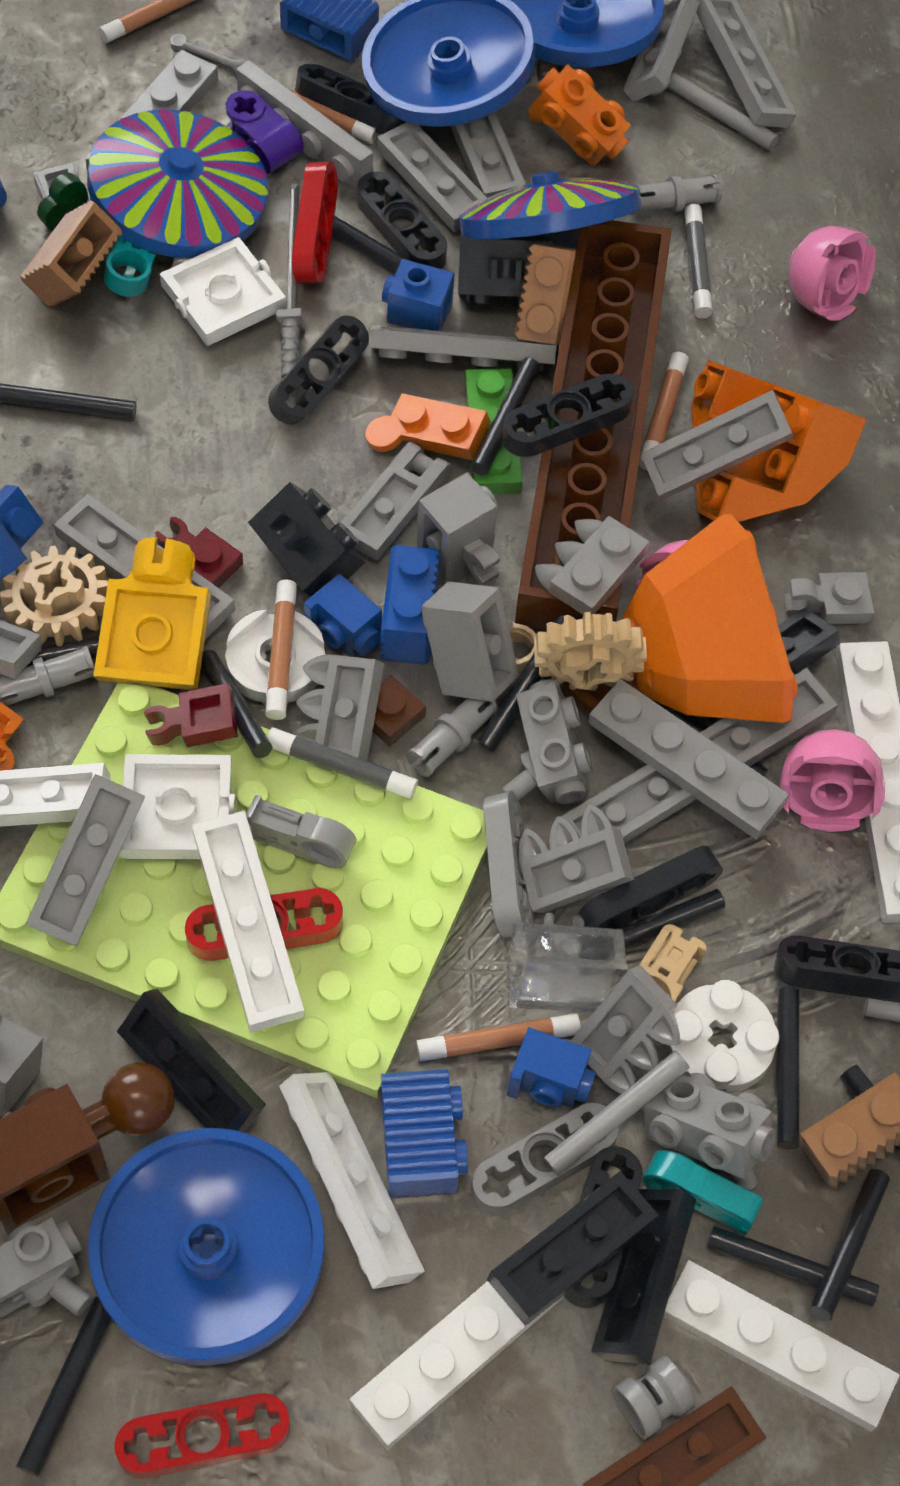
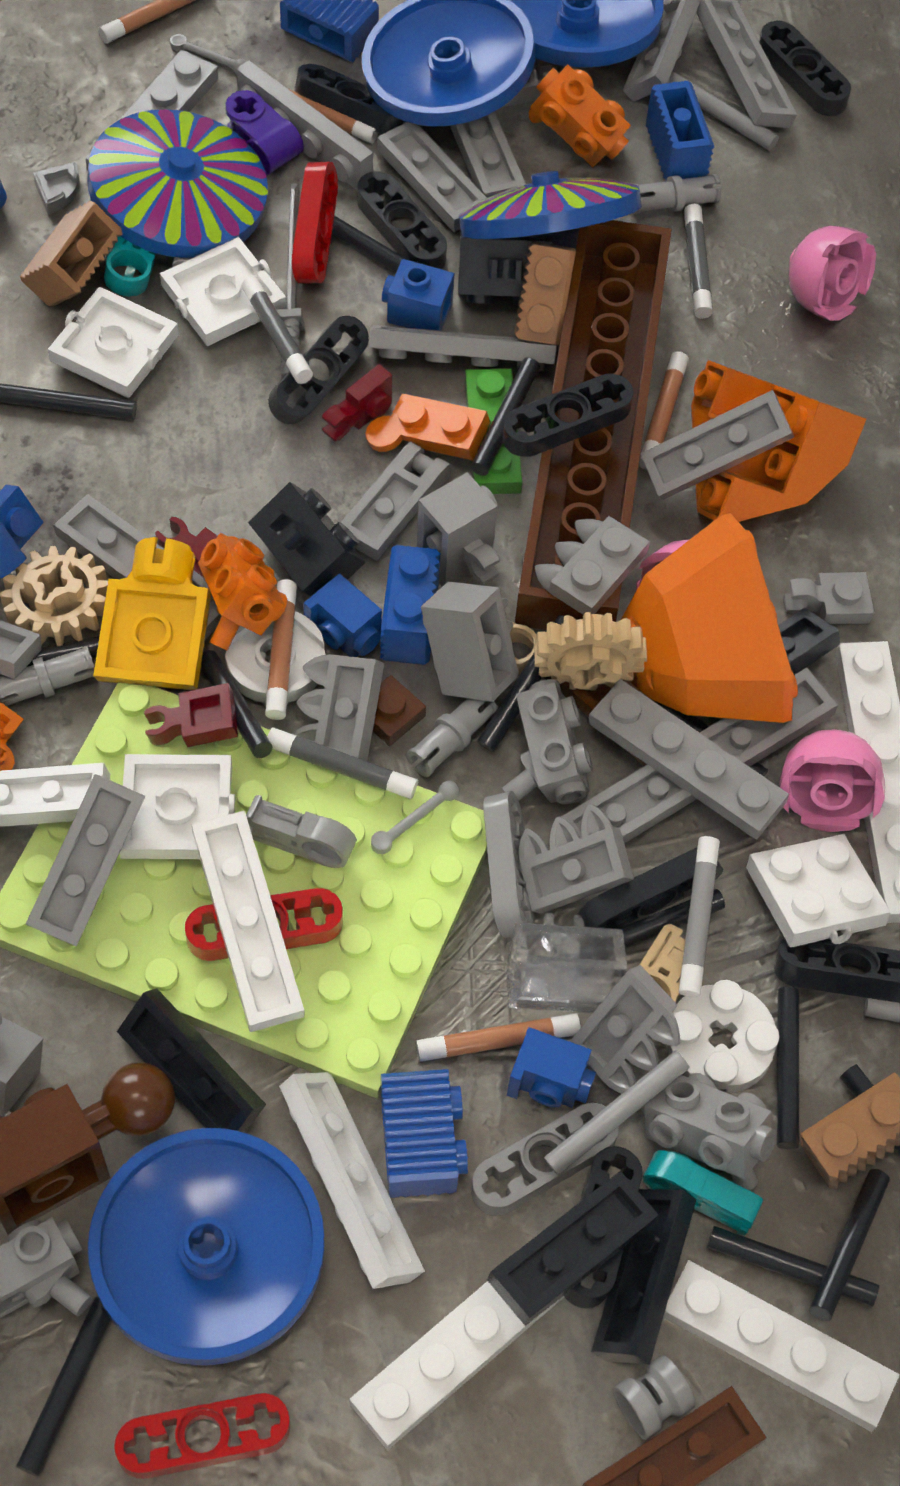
(64, 196): dark green tile -> none
(113, 342): none -> white plate
(240, 587): none -> orange brick
(277, 330): none -> dark grey bar
(363, 401): none -> dark red plate
(382, 841): none -> light grey hinge
(679, 131): none -> blue brick
(699, 917): none -> light grey bar
(818, 890): none -> white plate
(821, 89): none -> black beam

